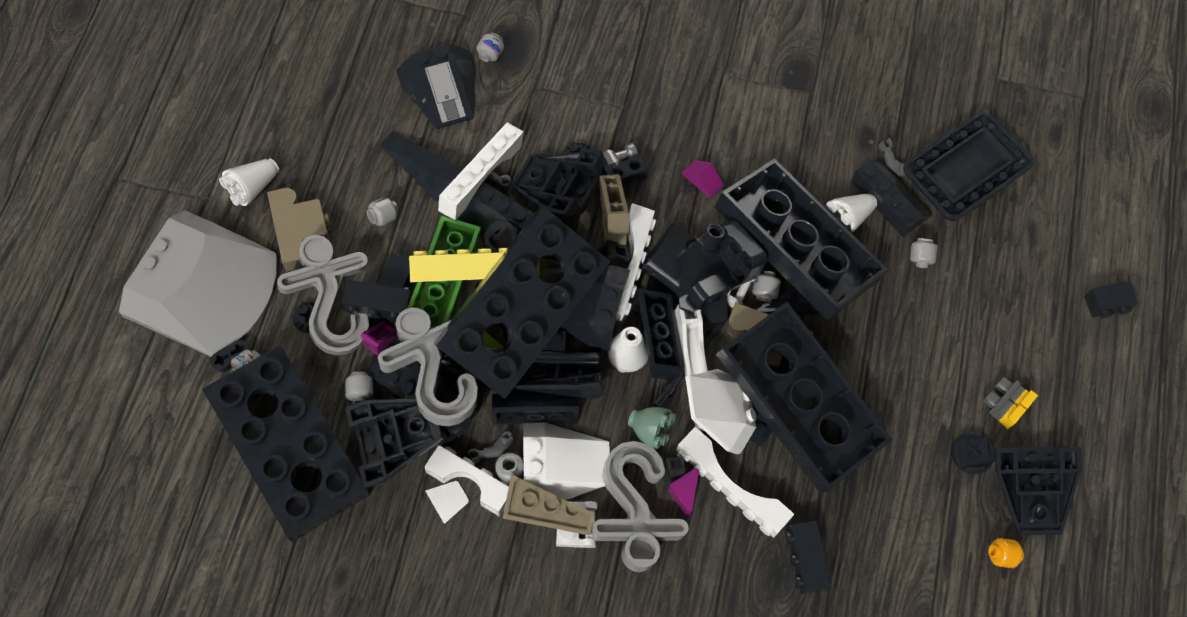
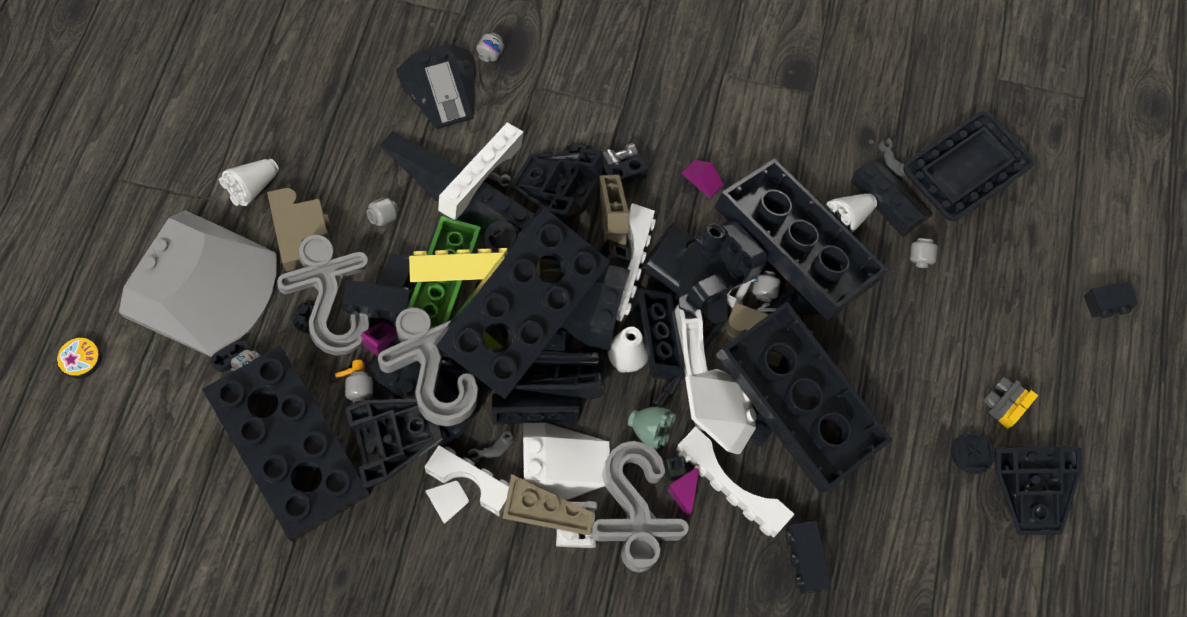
(78, 357): none -> tile
(357, 366): none -> light orange hand
(509, 464): light grey head -> none
(1005, 553): light orange head -> none

